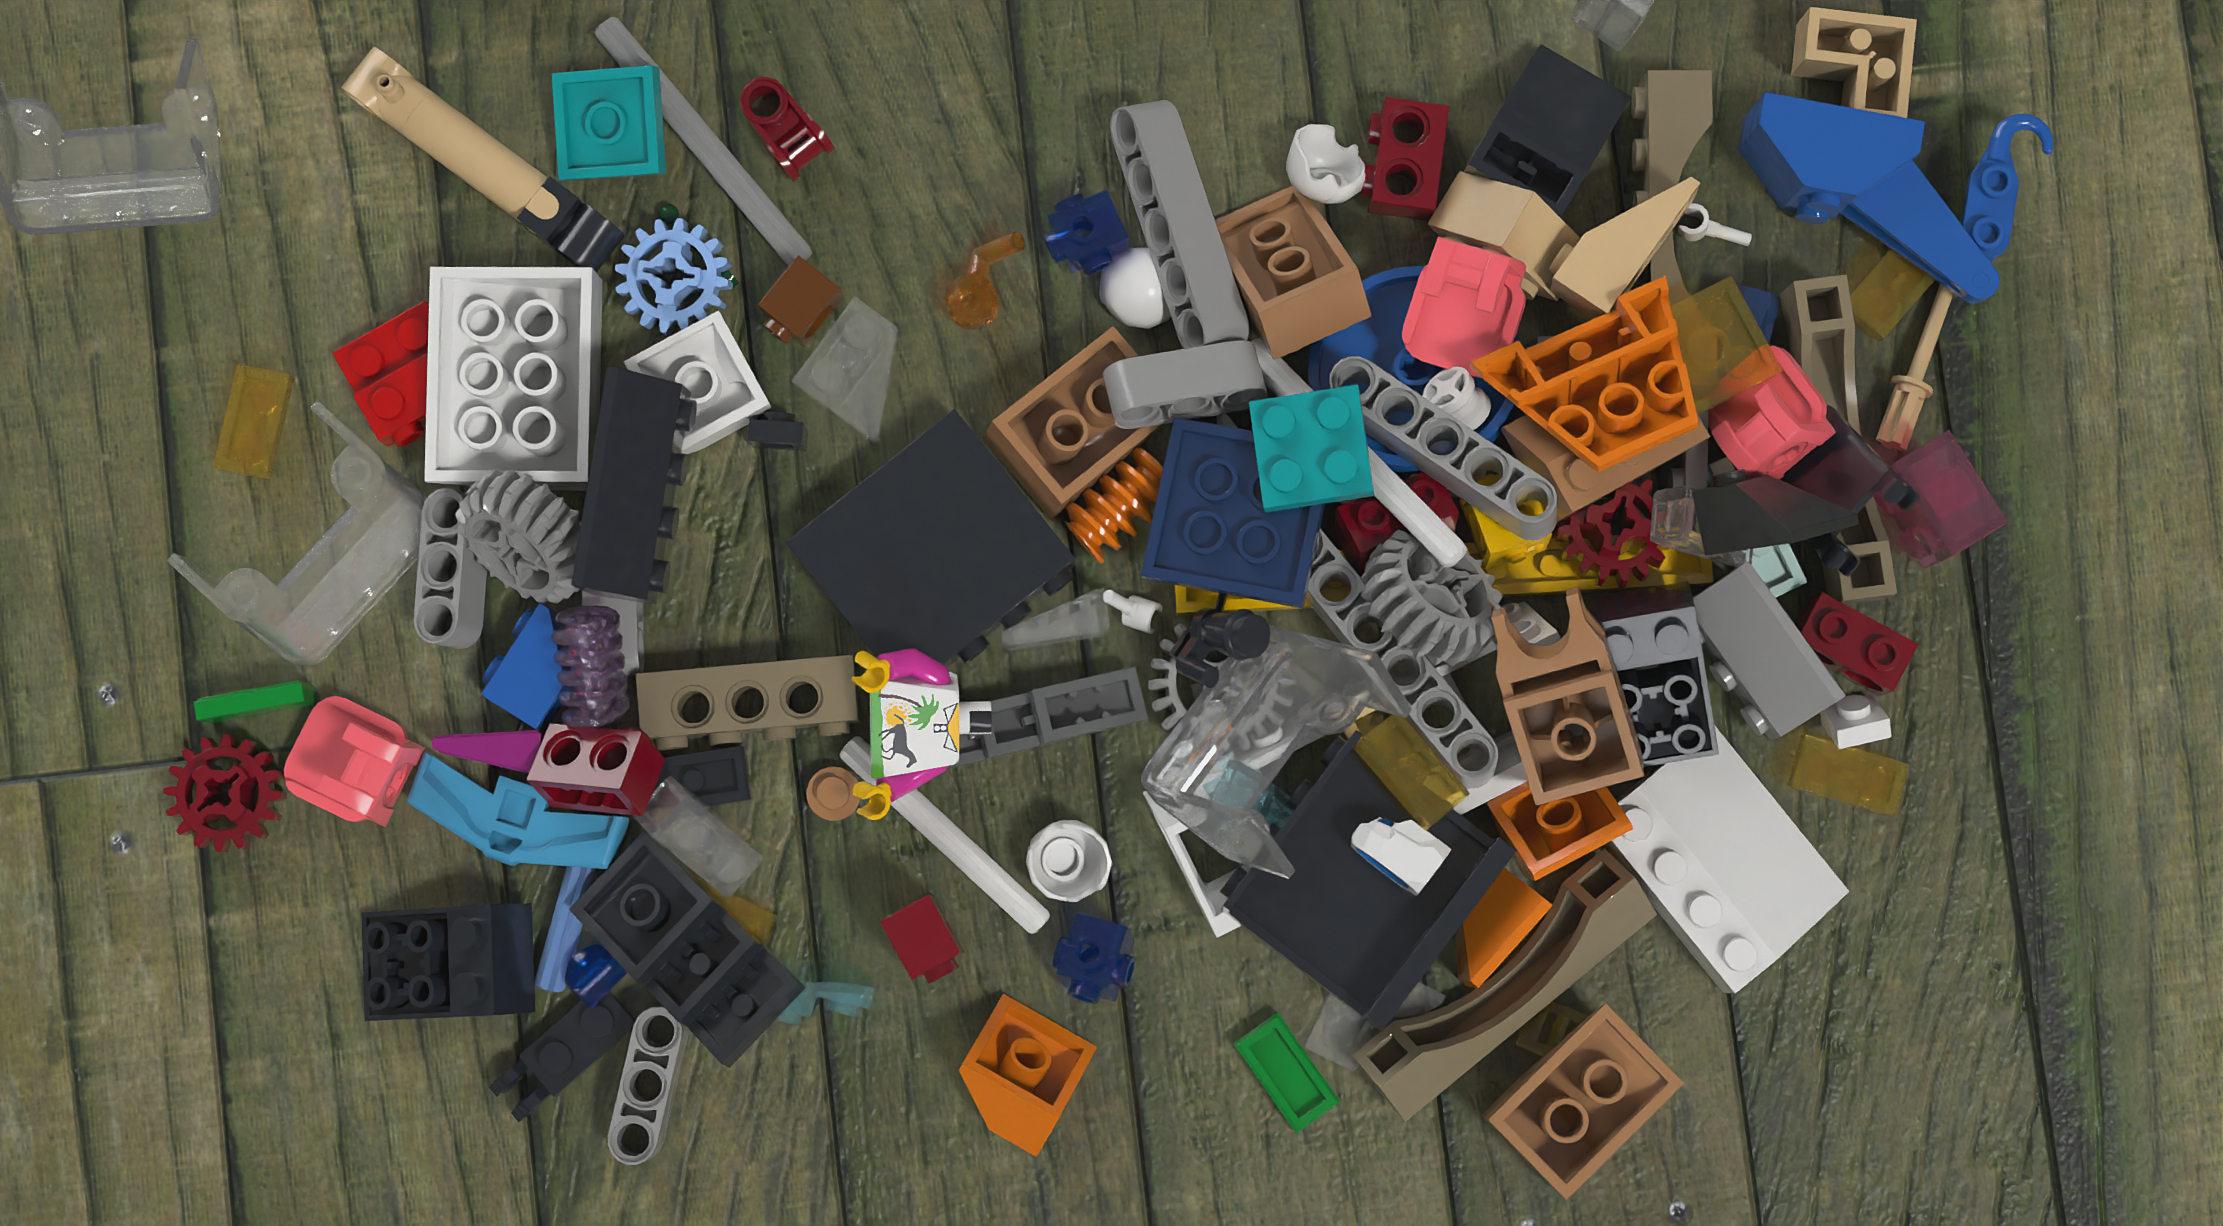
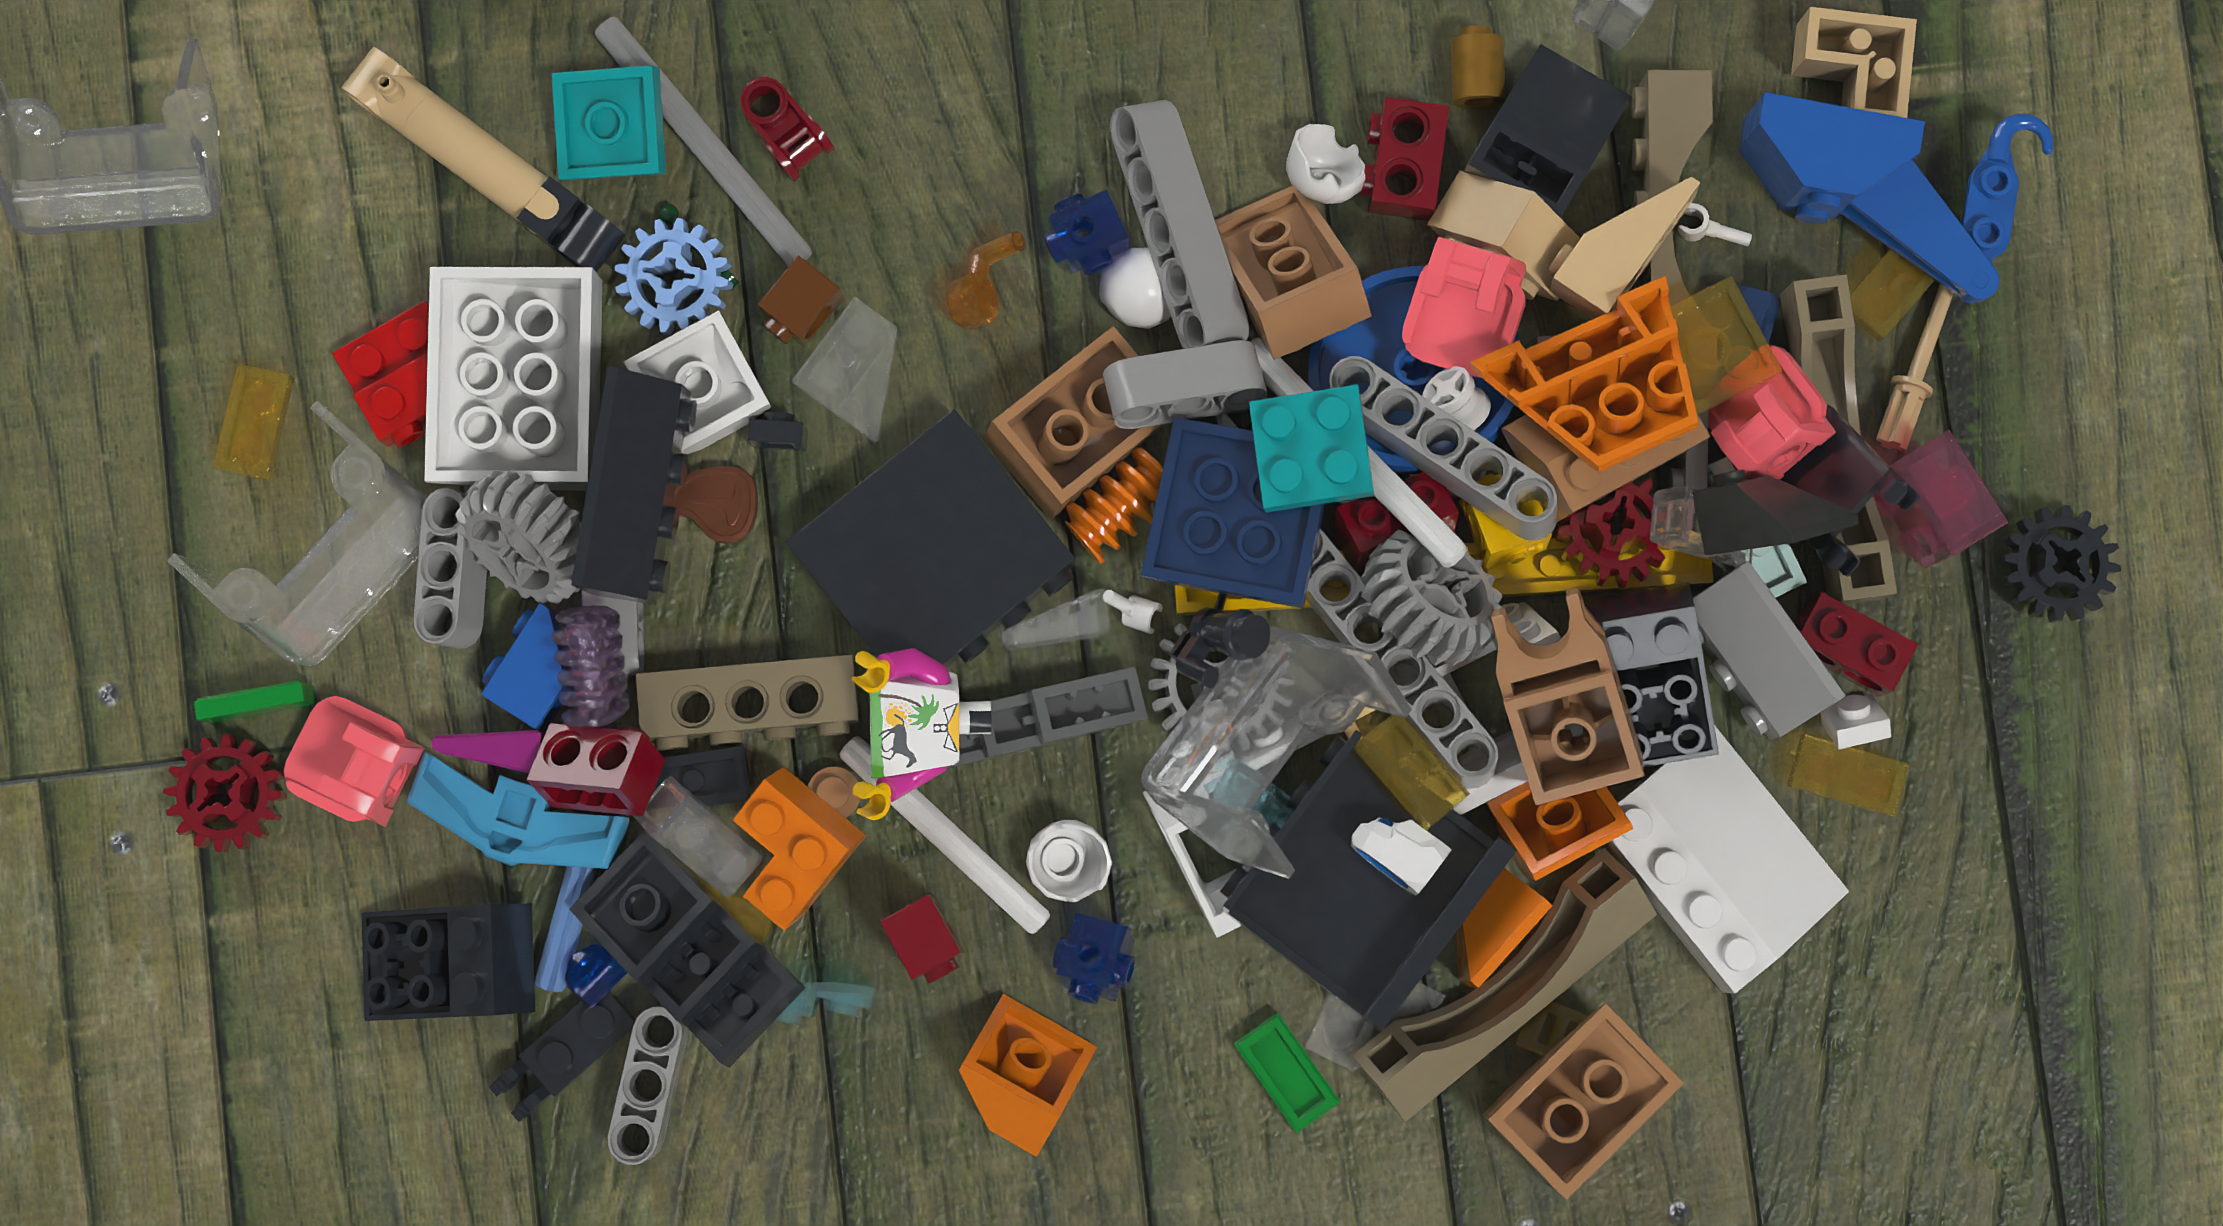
(719, 502): none -> copper piece
(807, 845): none -> orange brick
(1477, 68): none -> pearl gold brick
(2075, 577): none -> black gear

